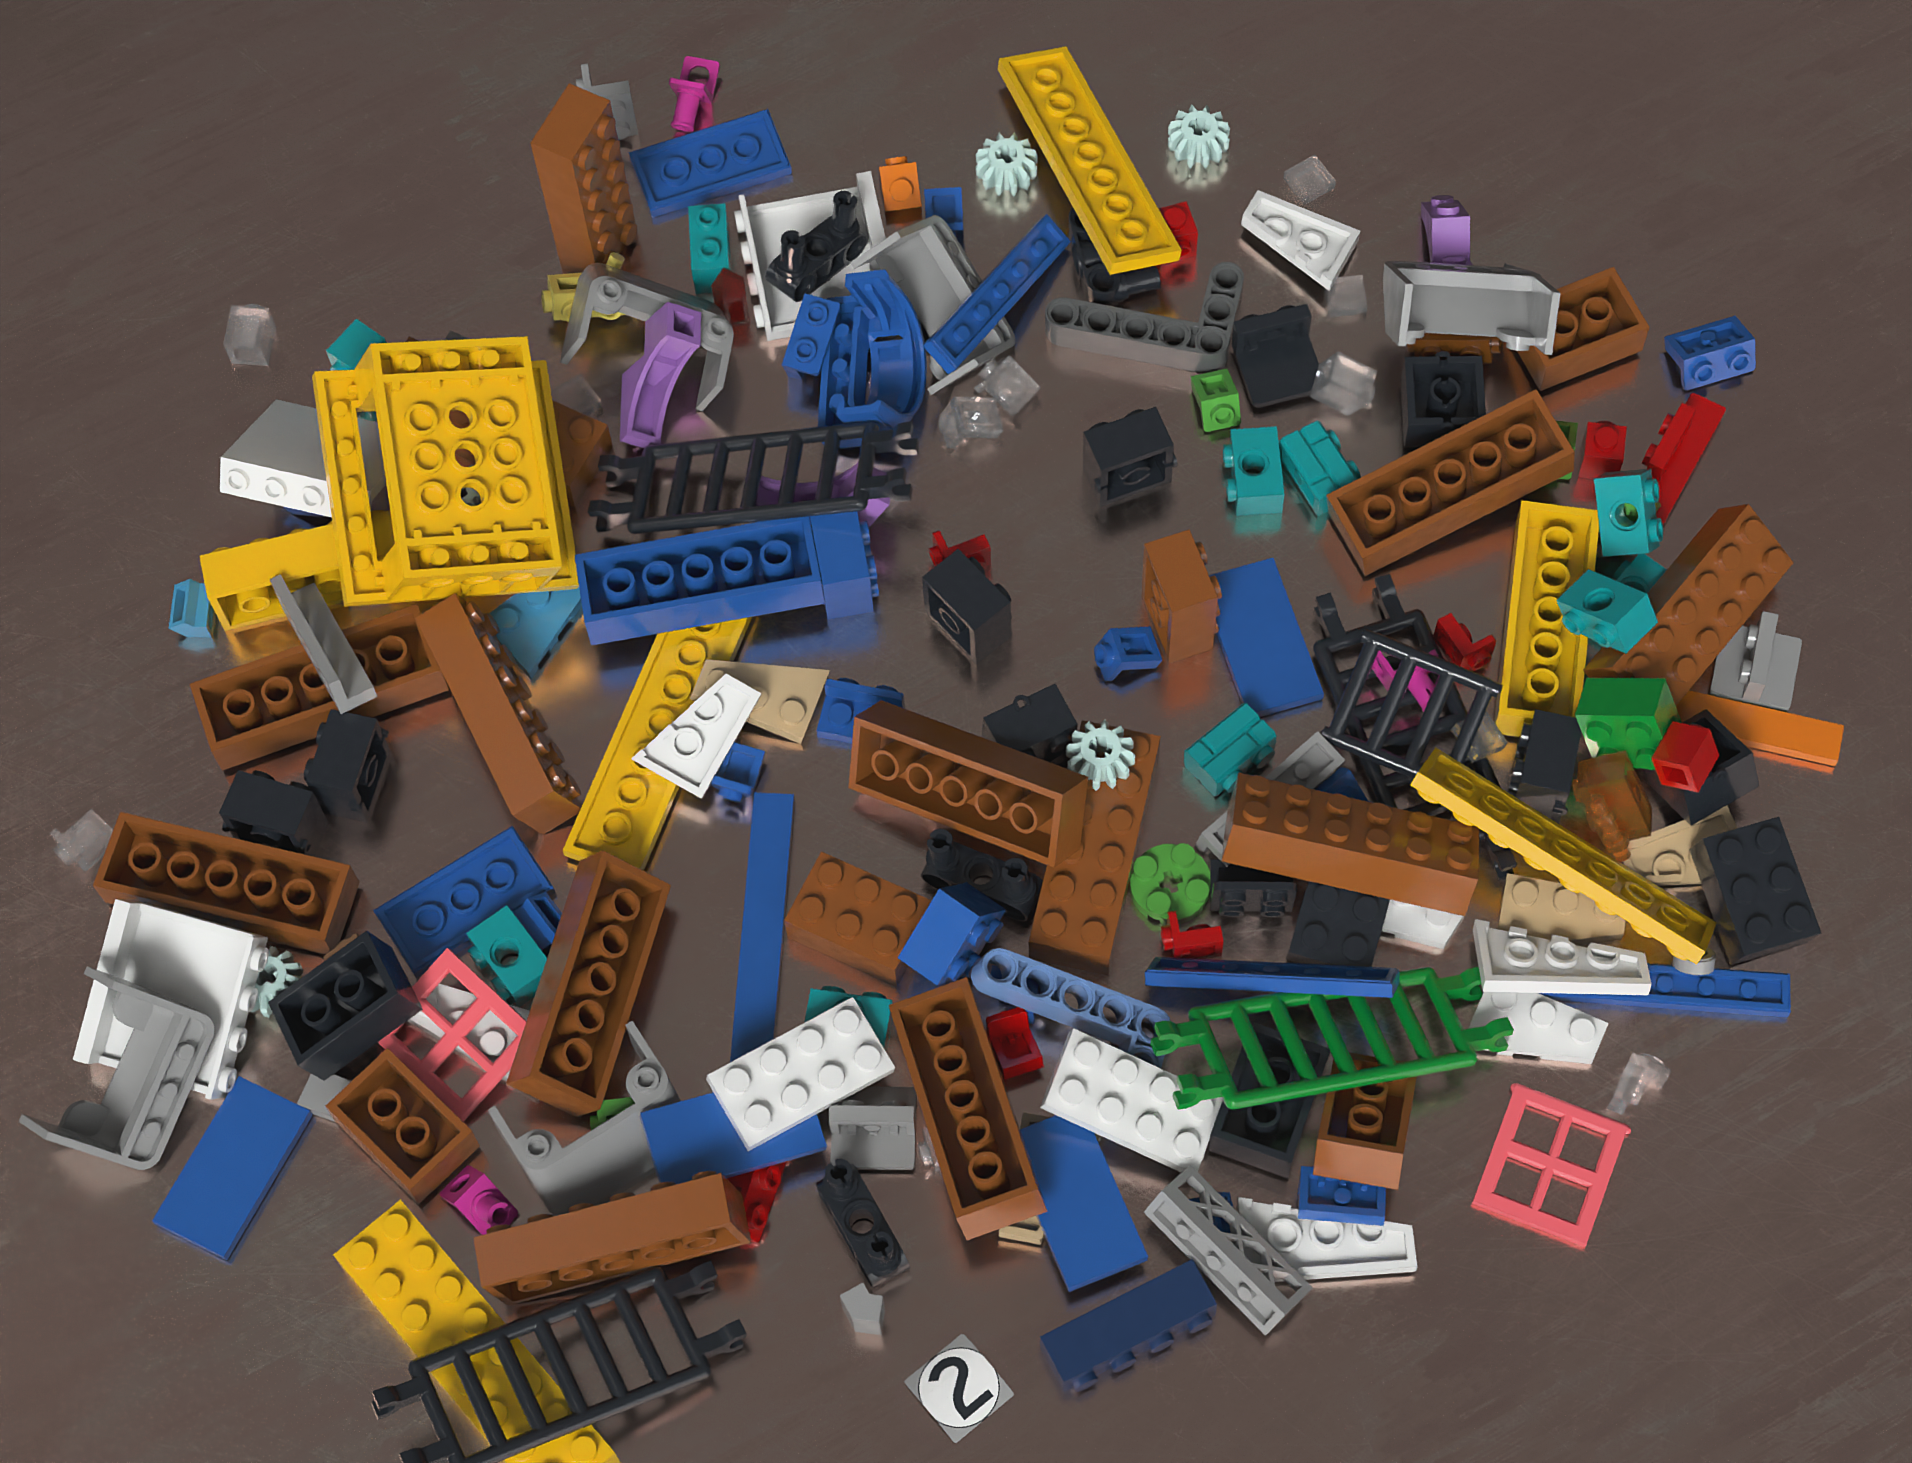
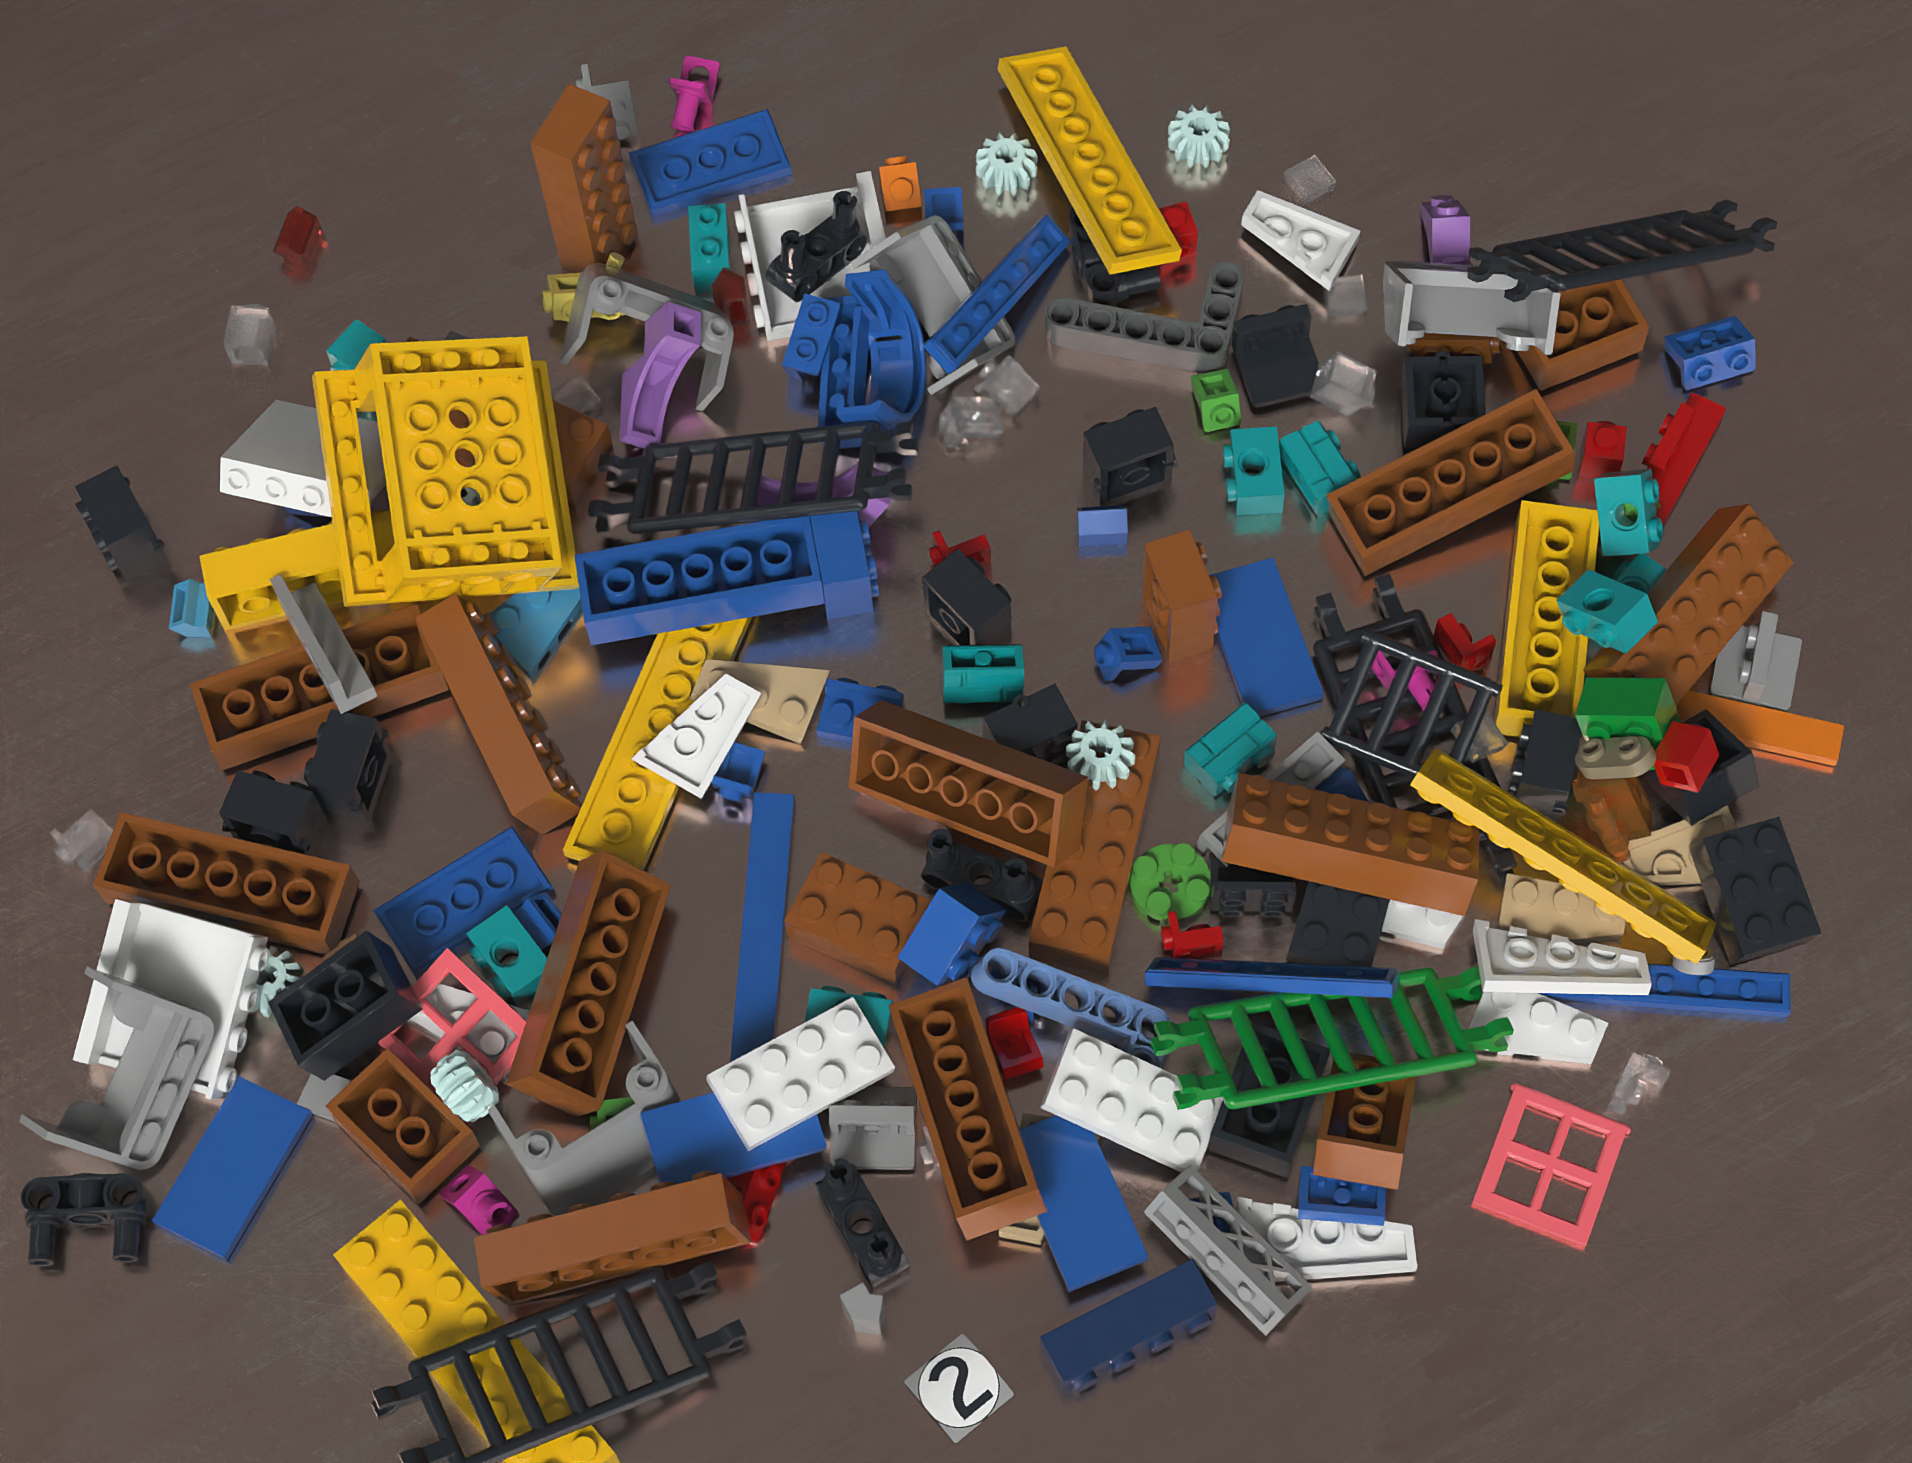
(85, 1201): none -> black piece
(119, 524): none -> black brick
(298, 237): none -> clear red piece
(464, 1086): none -> light aqua gear
(982, 673): none -> teal brick
(1102, 525): none -> piece
(1535, 276): none -> black bar
(1615, 757): none -> dark tan plate

